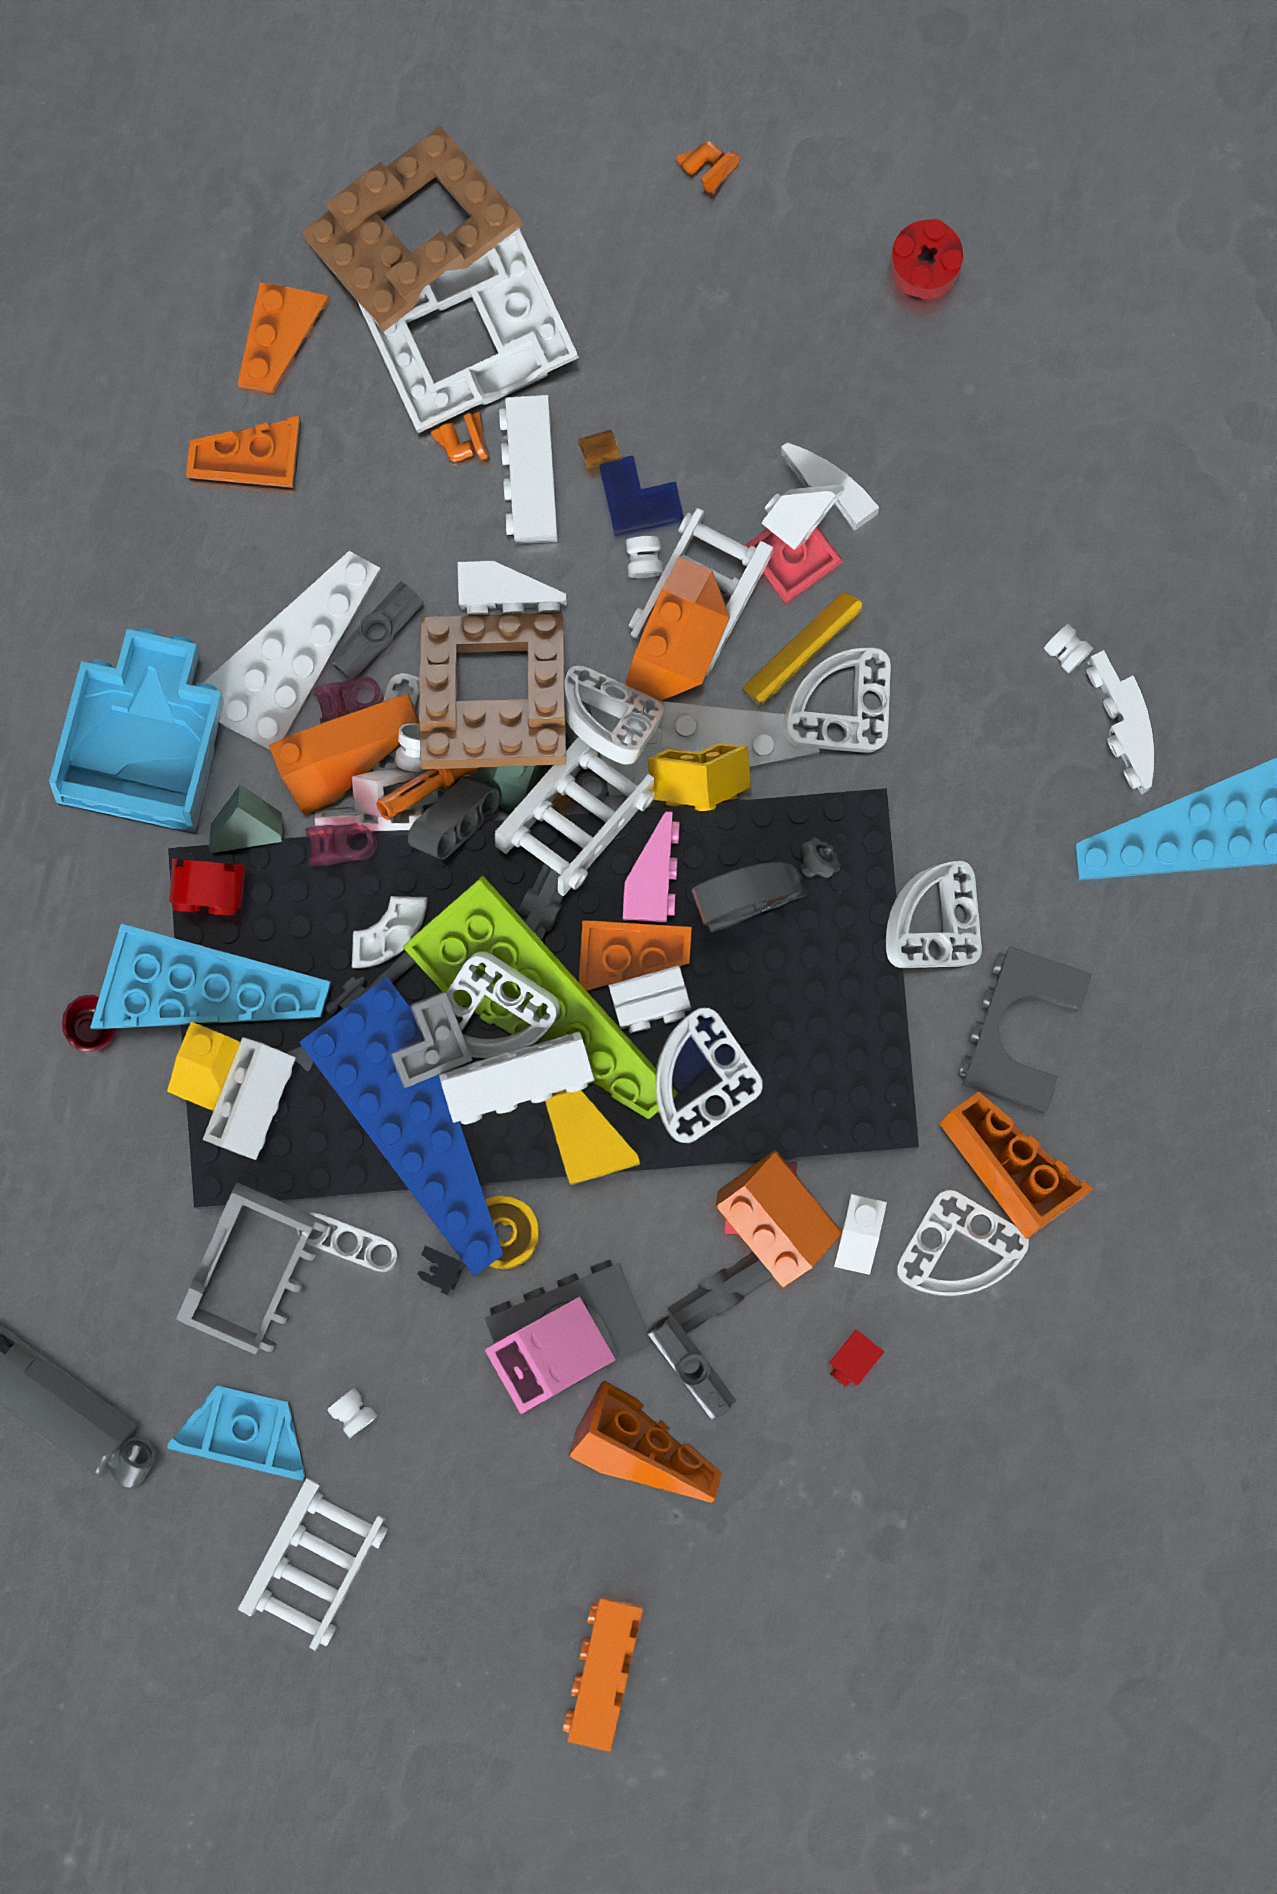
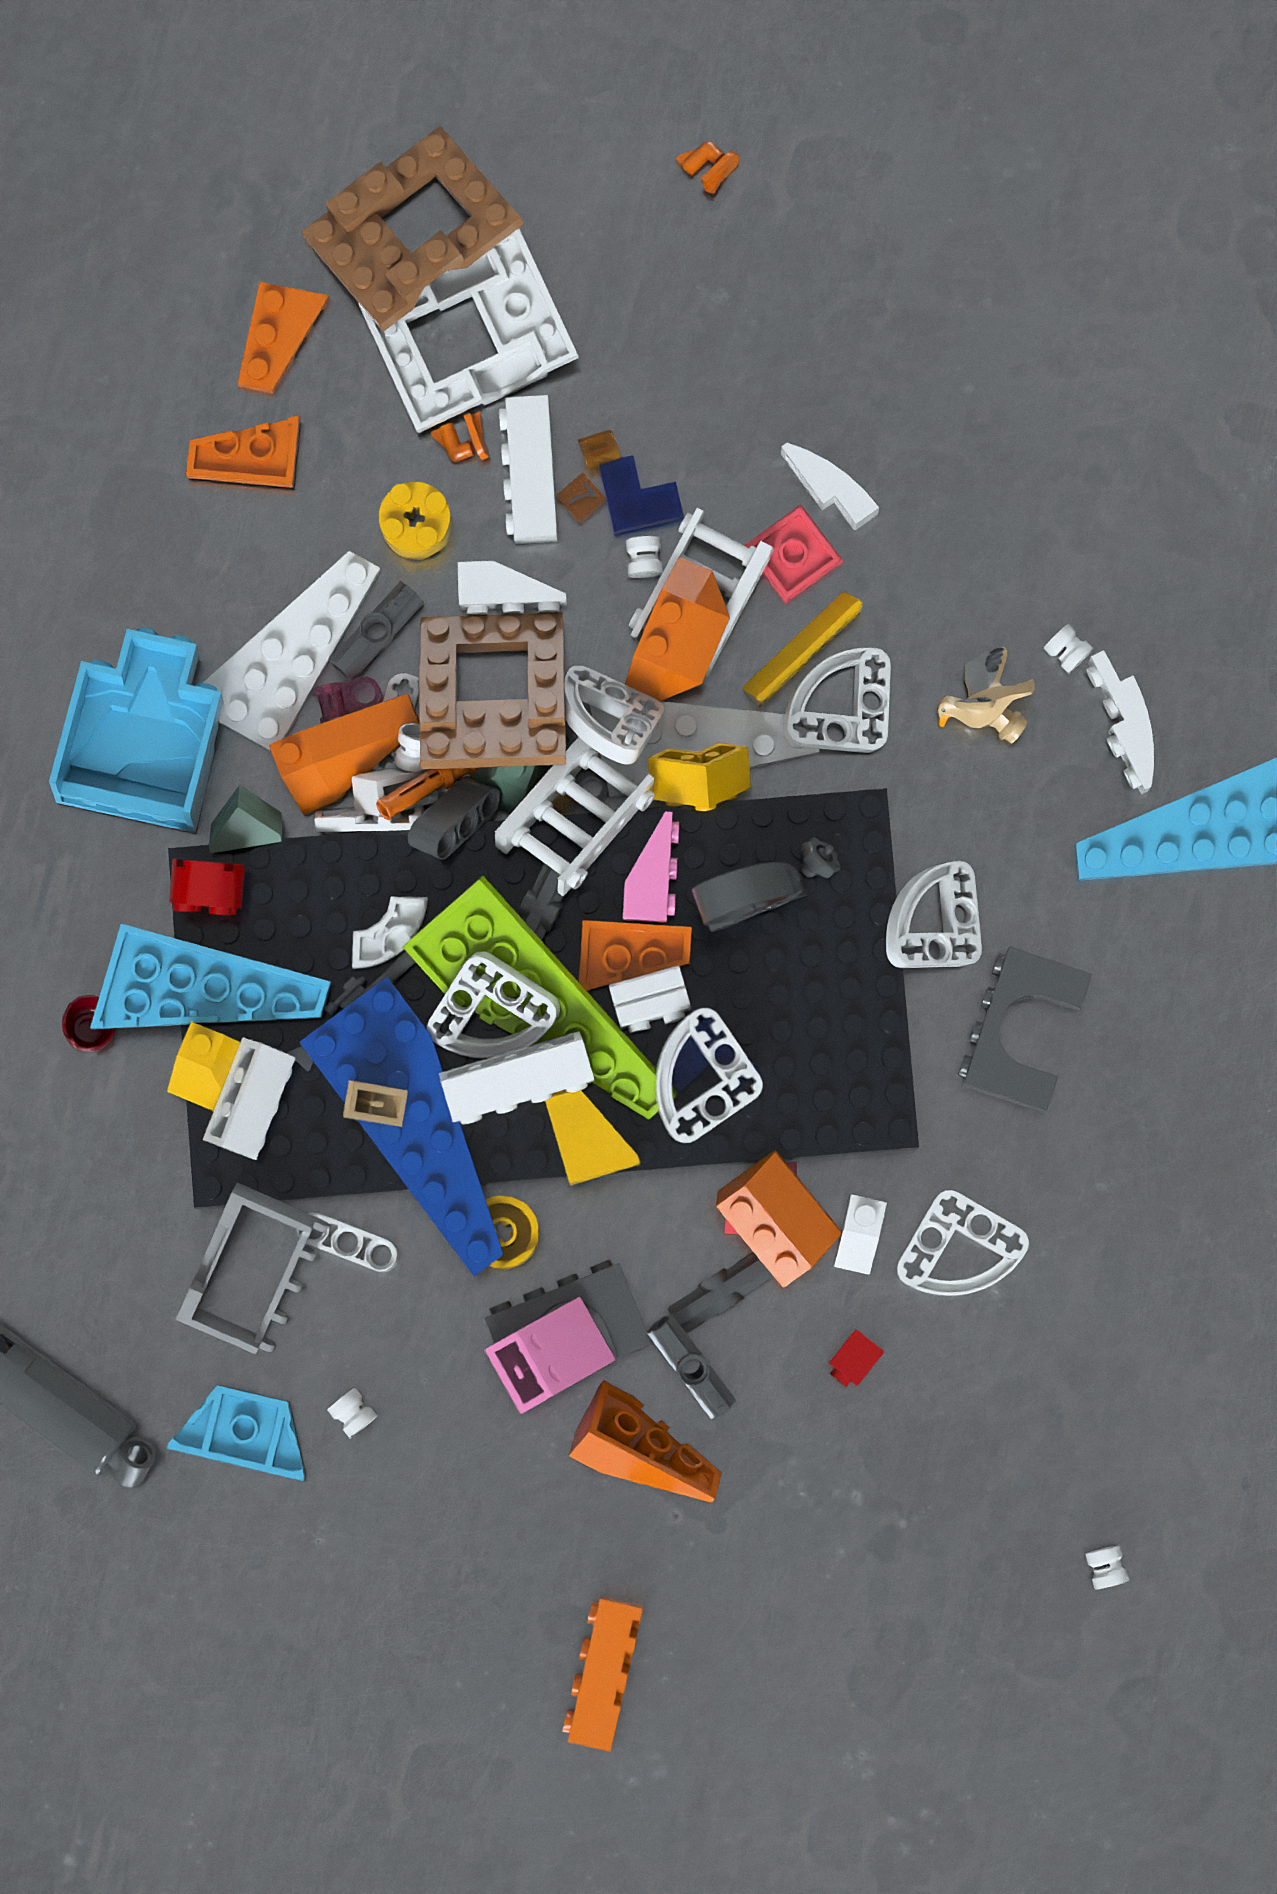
(277, 1565): white fence -> none
(337, 844): clear pink piece -> none
(375, 1103): none -> tan slope
(404, 503): none -> yellow brick
(441, 1046): light grey plate -> none
(446, 1275): black hinge -> none
(581, 498): none -> clear orange tile
(799, 512): white slope -> none
(932, 240): red brick -> none
(987, 697): none -> tan animal
(1012, 1166): orange wedge -> none
(1109, 1575): none -> white wheel

